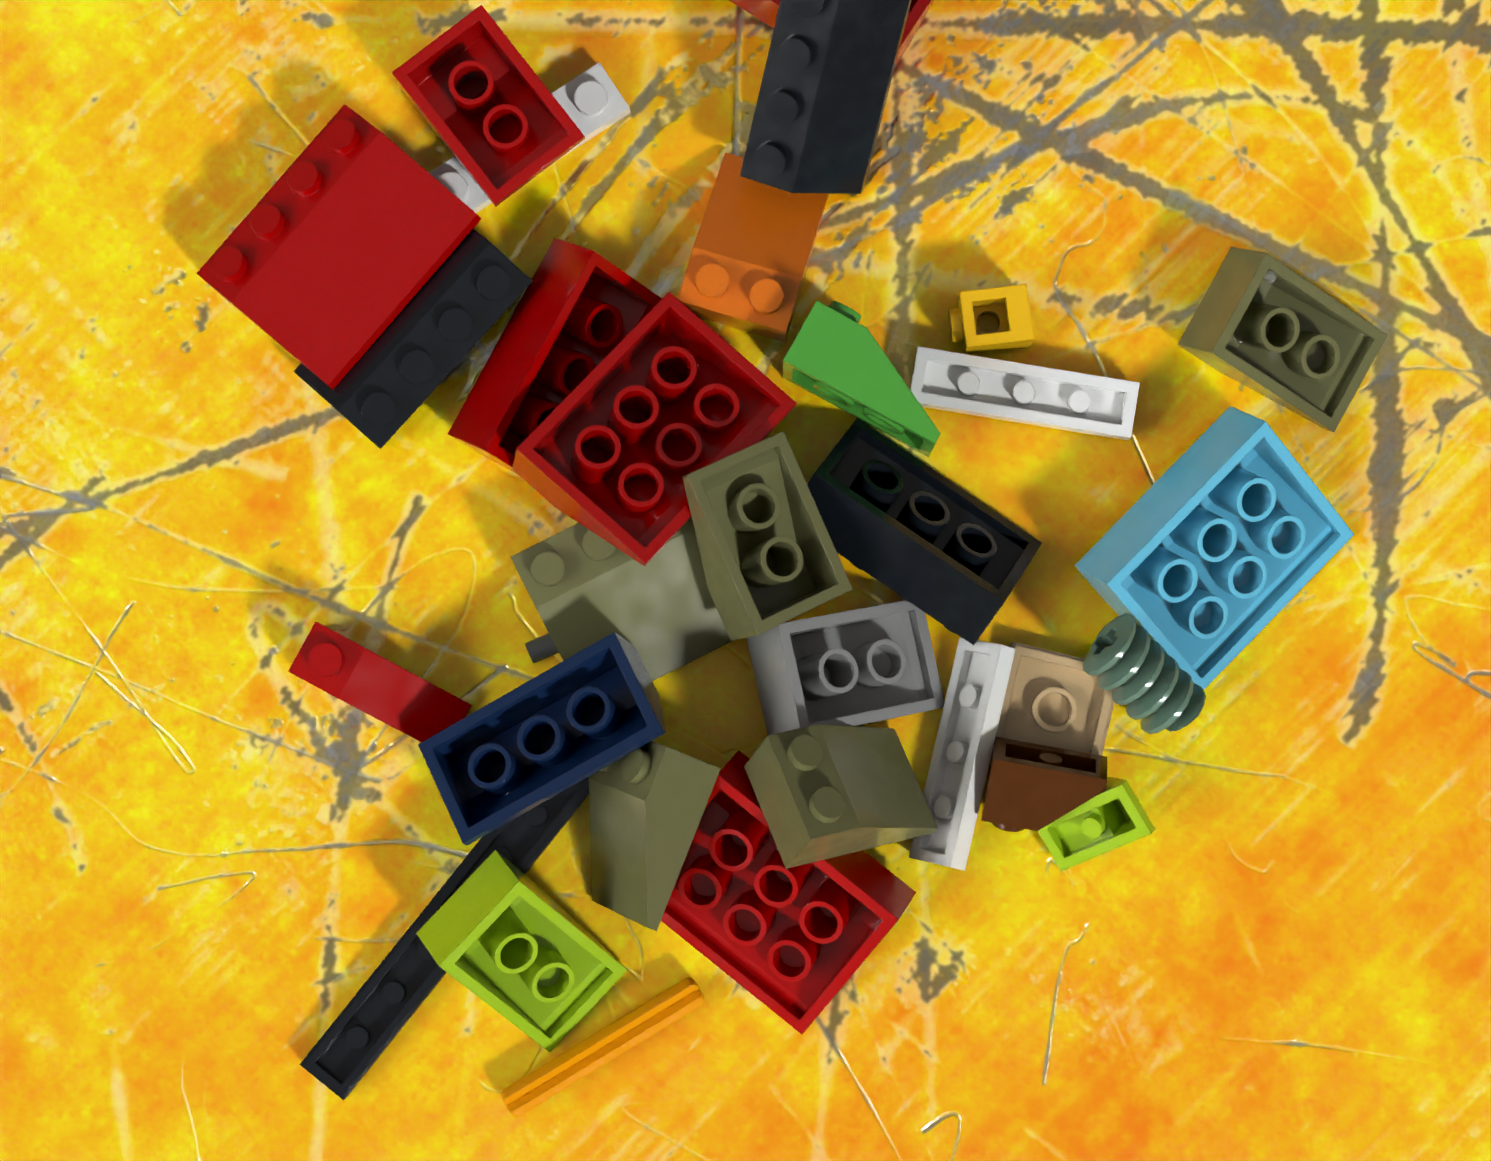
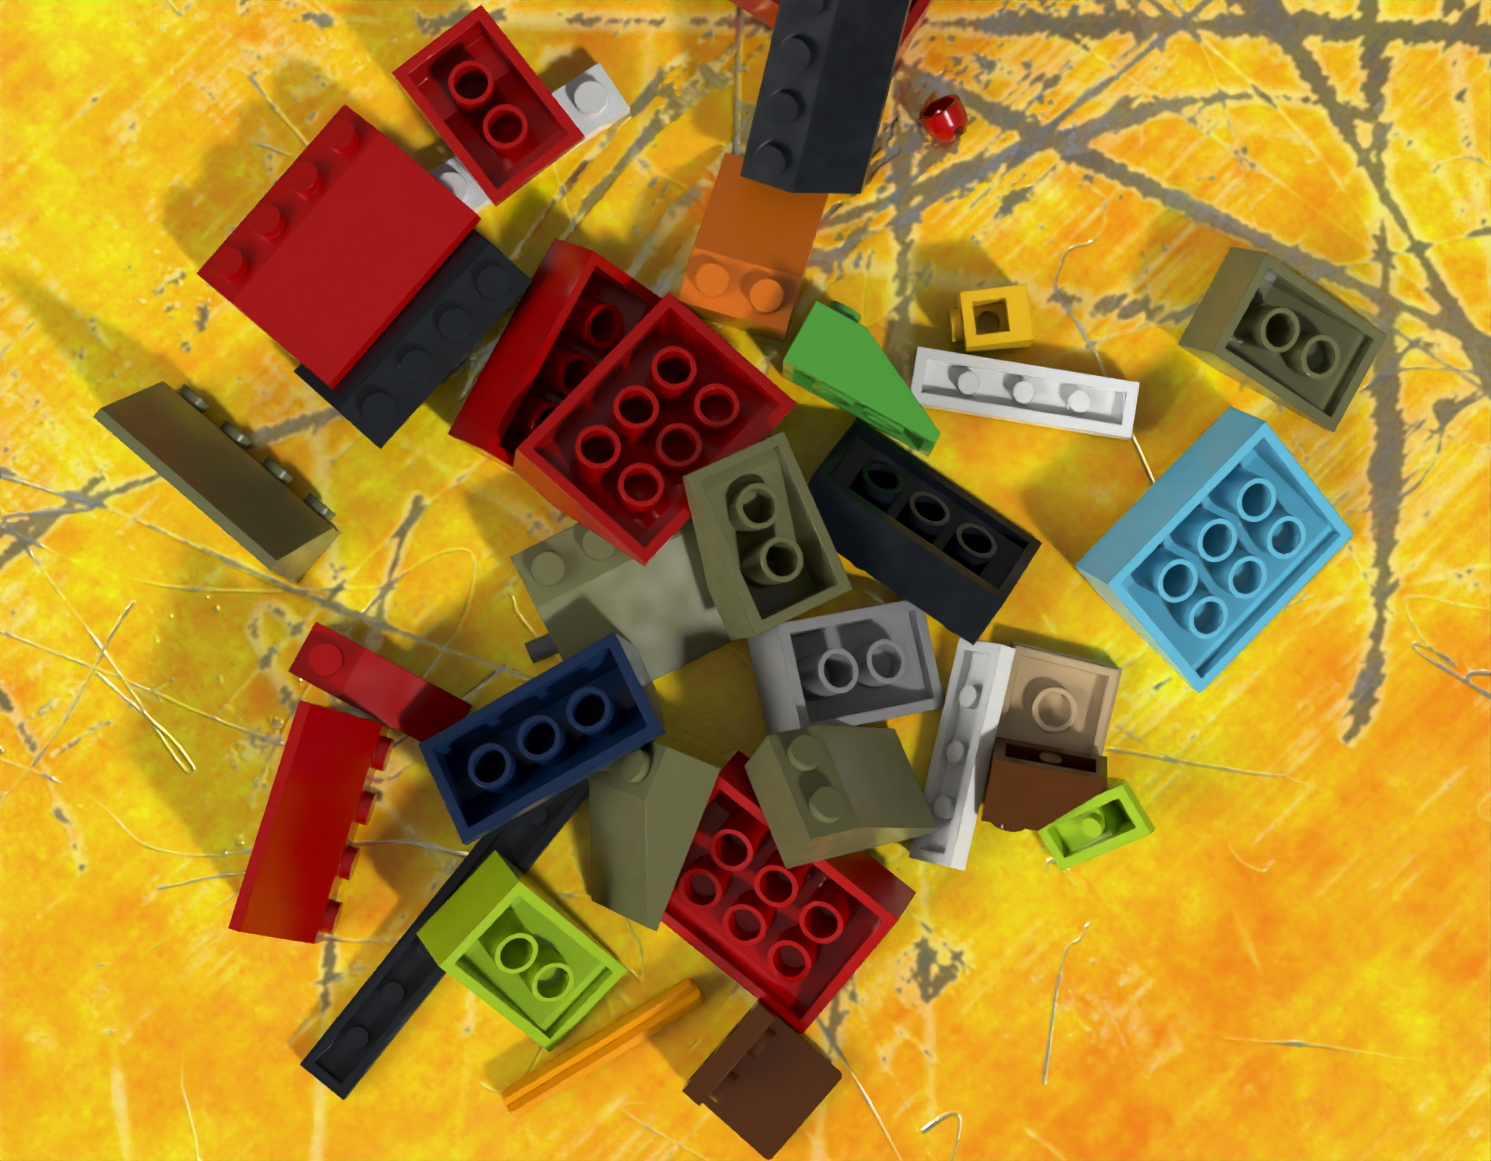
(222, 478): none -> olive slope
(311, 825): none -> red slope
(763, 1080): none -> reddish brown bracket
(944, 118): none -> red hinge
(1143, 677): sand green piece -> none

